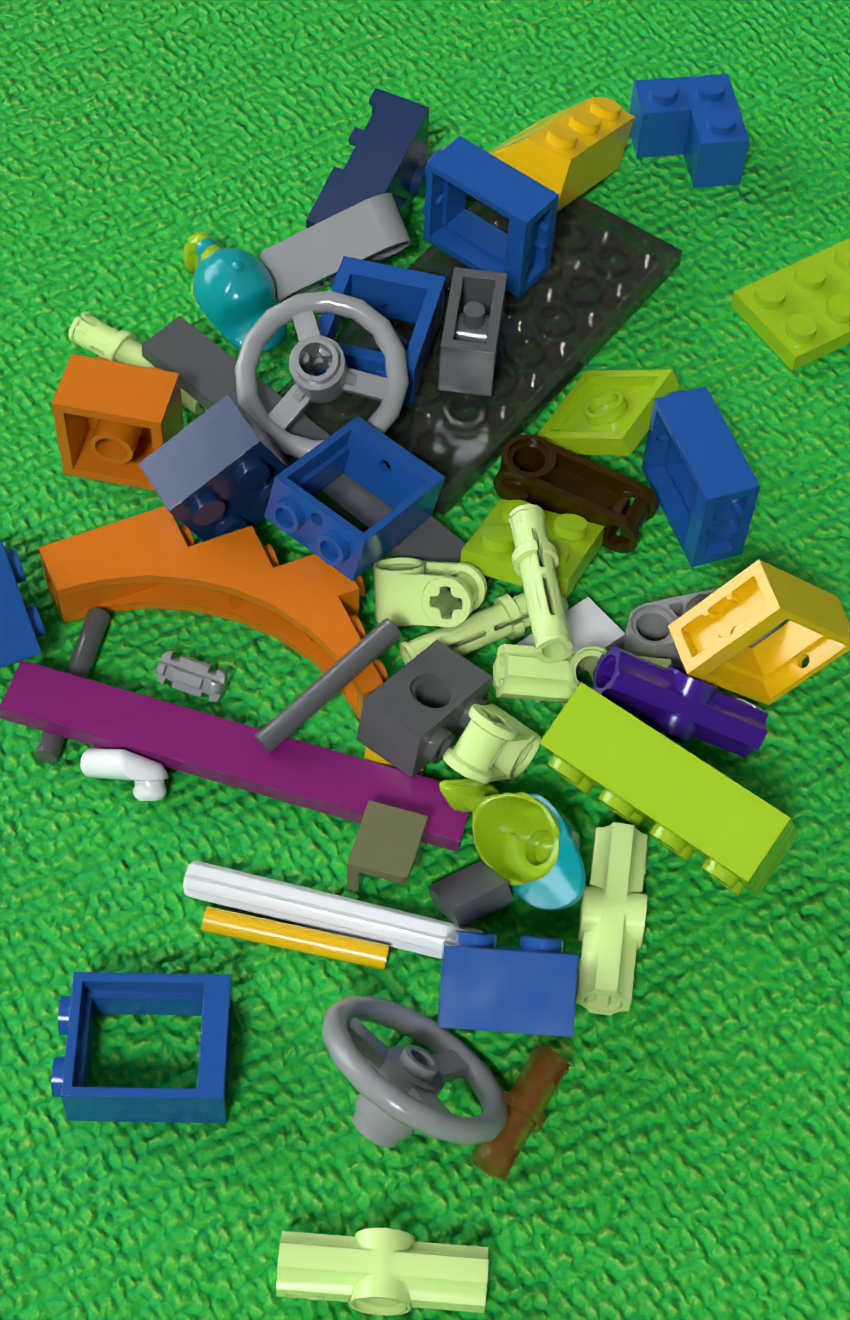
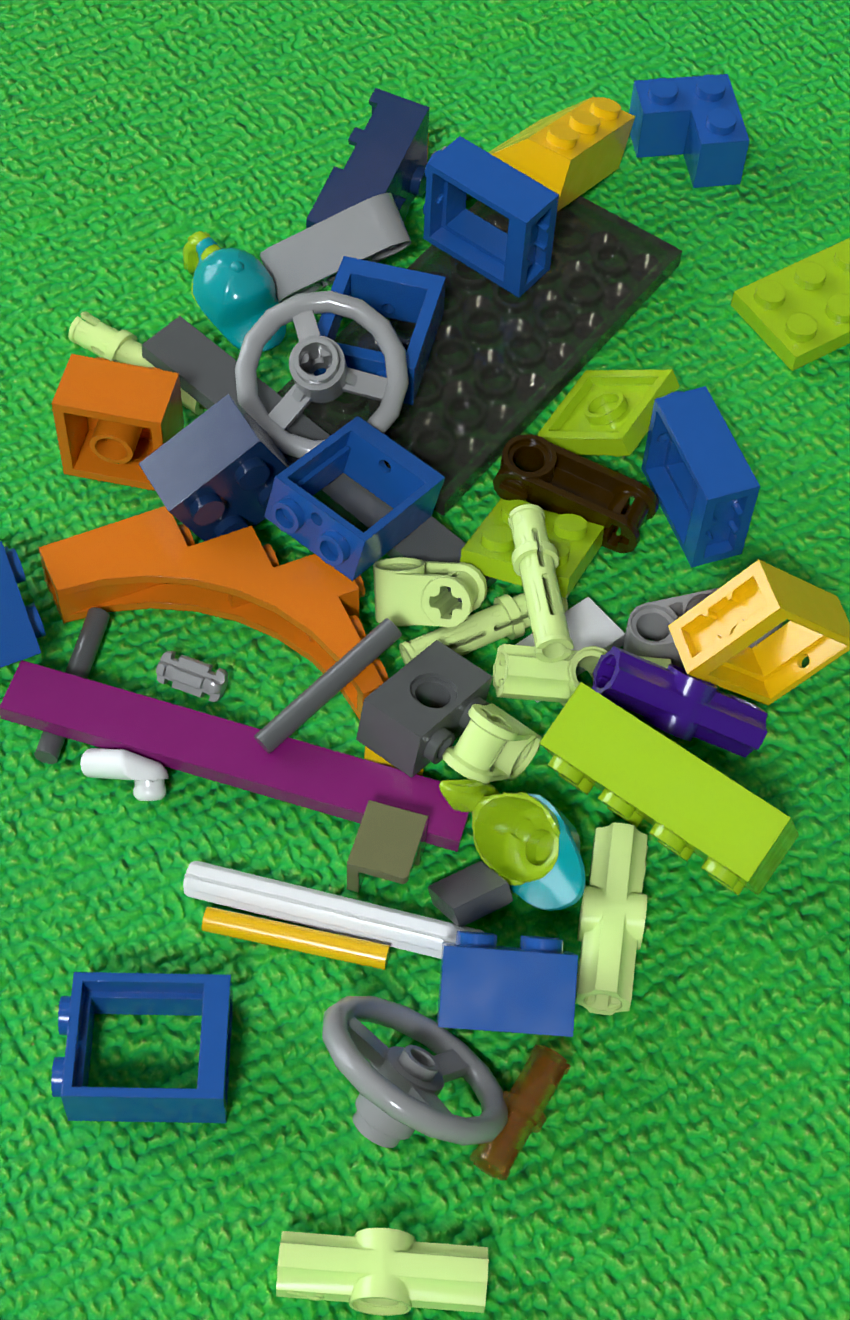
(472, 331): dark grey brick -> none

